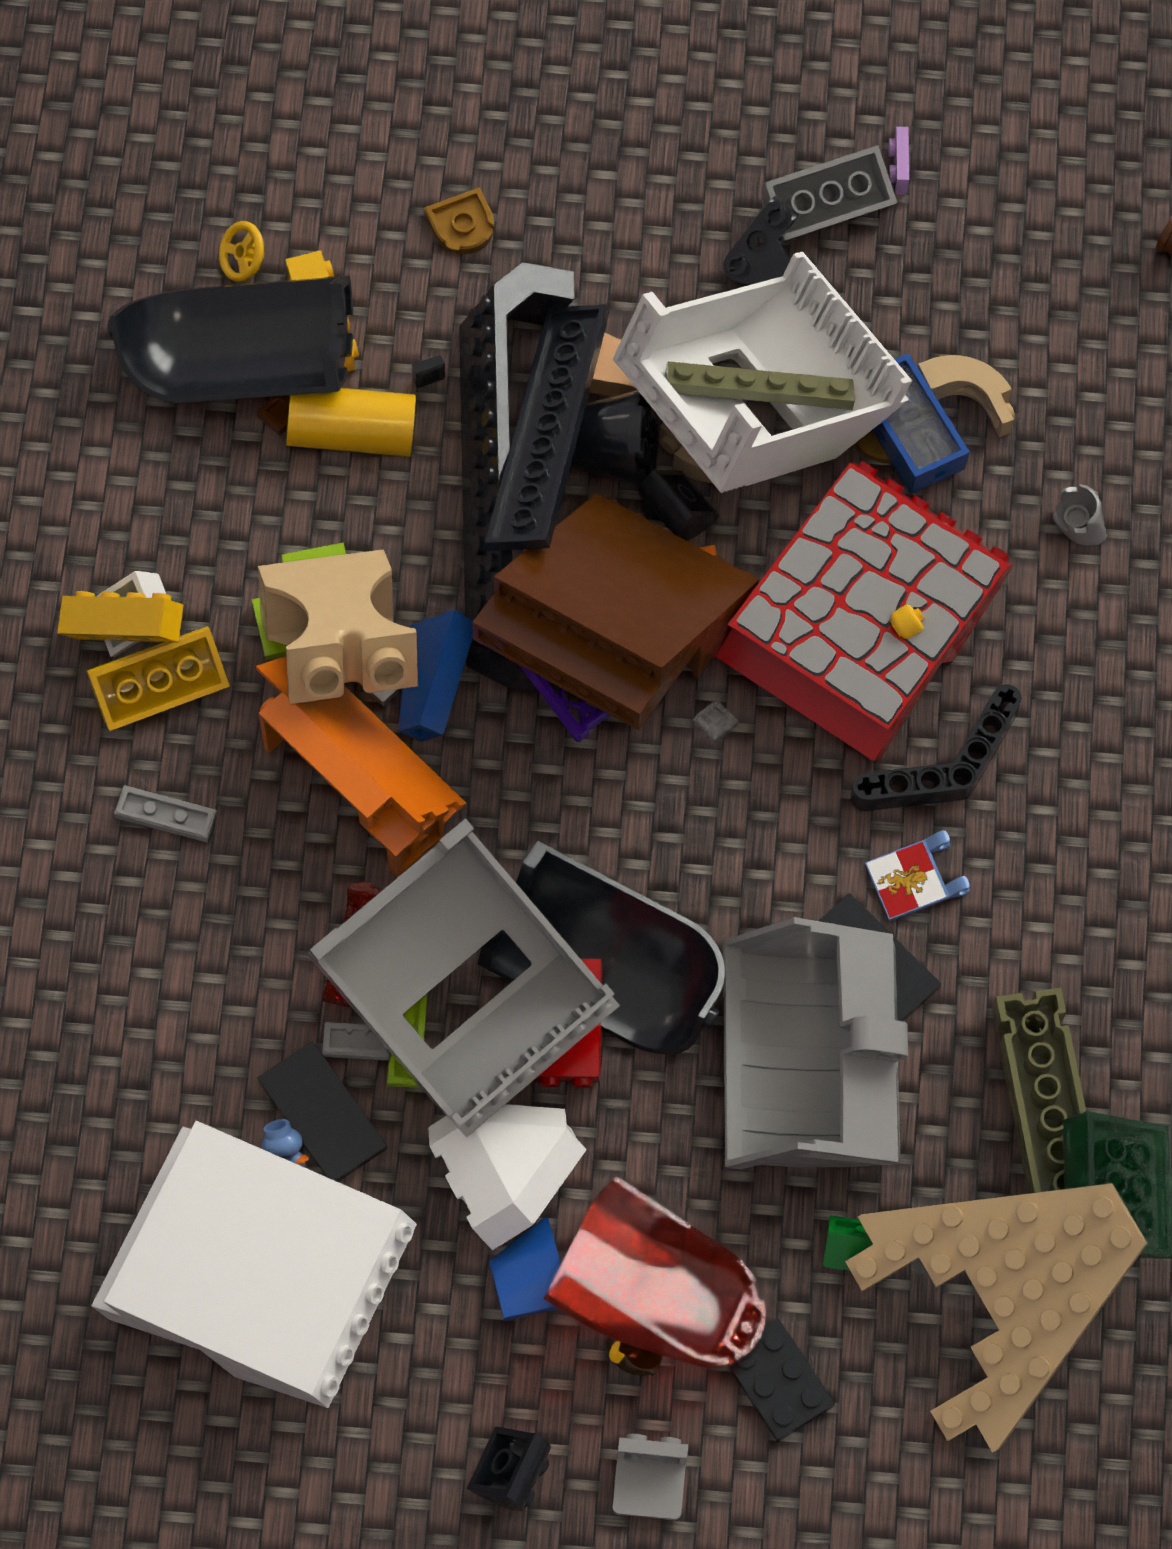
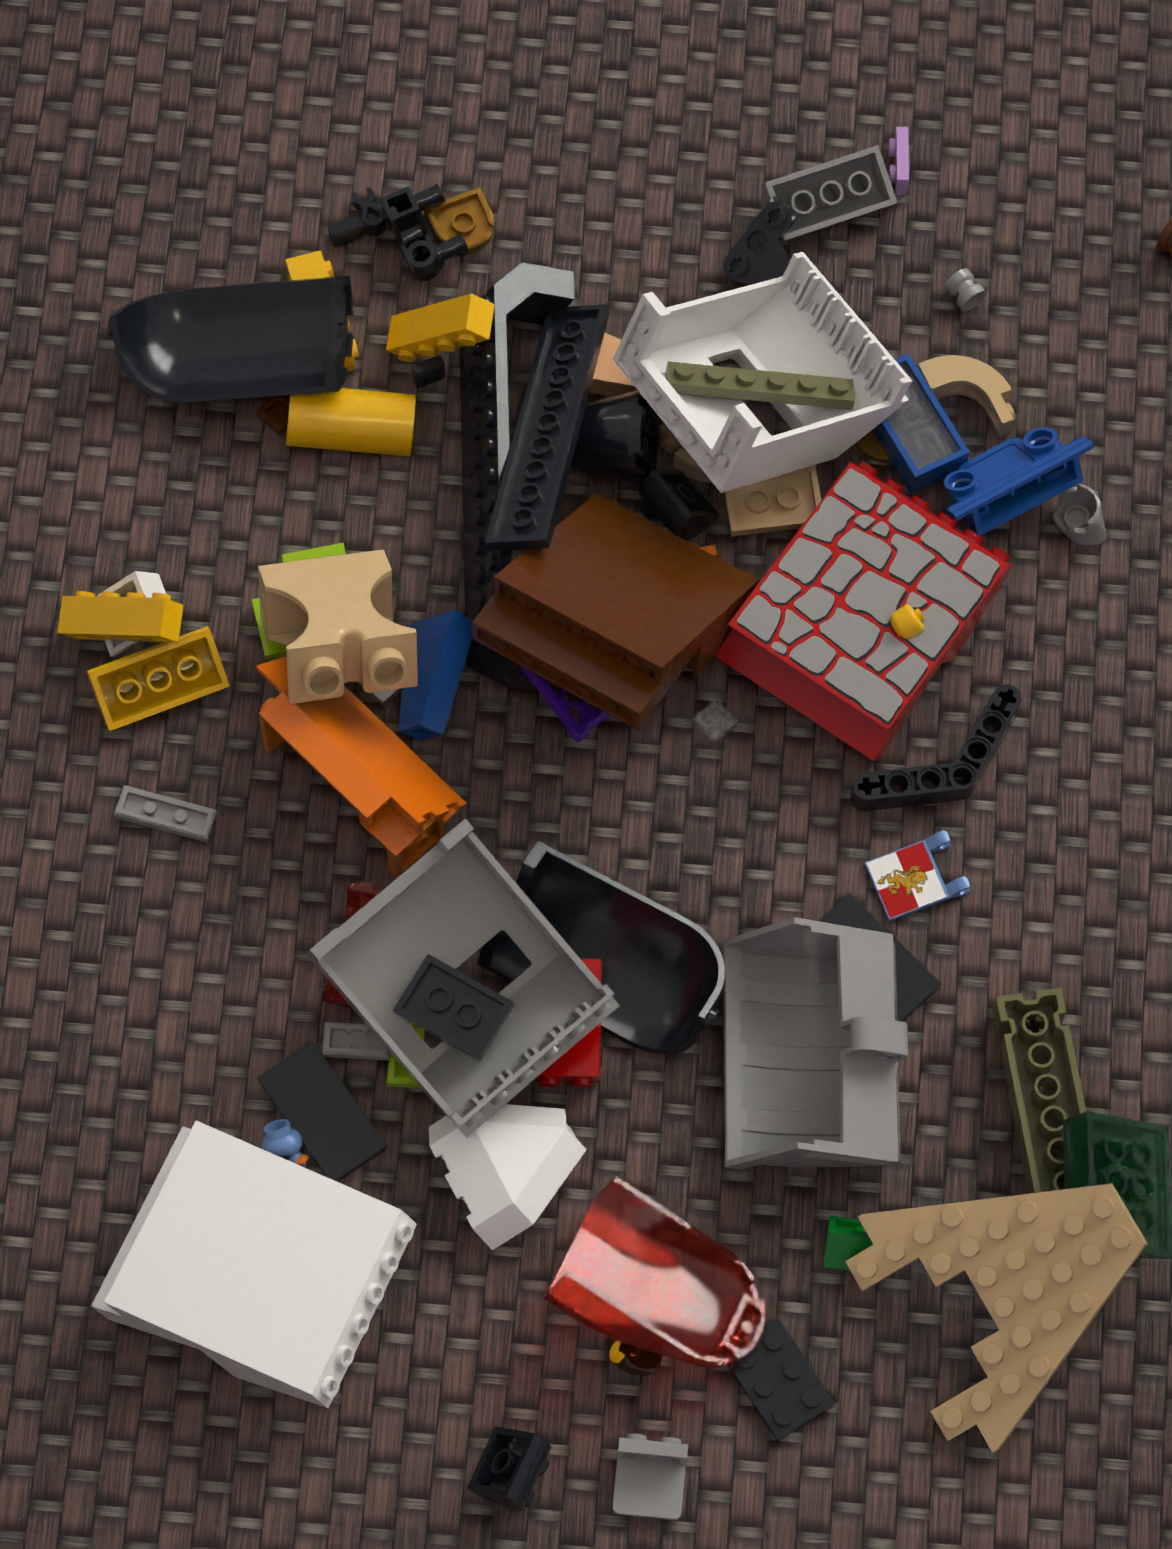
(247, 252): yellow piece -> none
(370, 221): none -> black bar
(409, 230): none -> black piece
(440, 327): none -> yellow brick
(454, 1007): none -> black plate
(525, 1272): blue slope -> none
(773, 503): none -> tan plate
(964, 289): none -> light grey wheel
(1013, 478): none -> blue brick

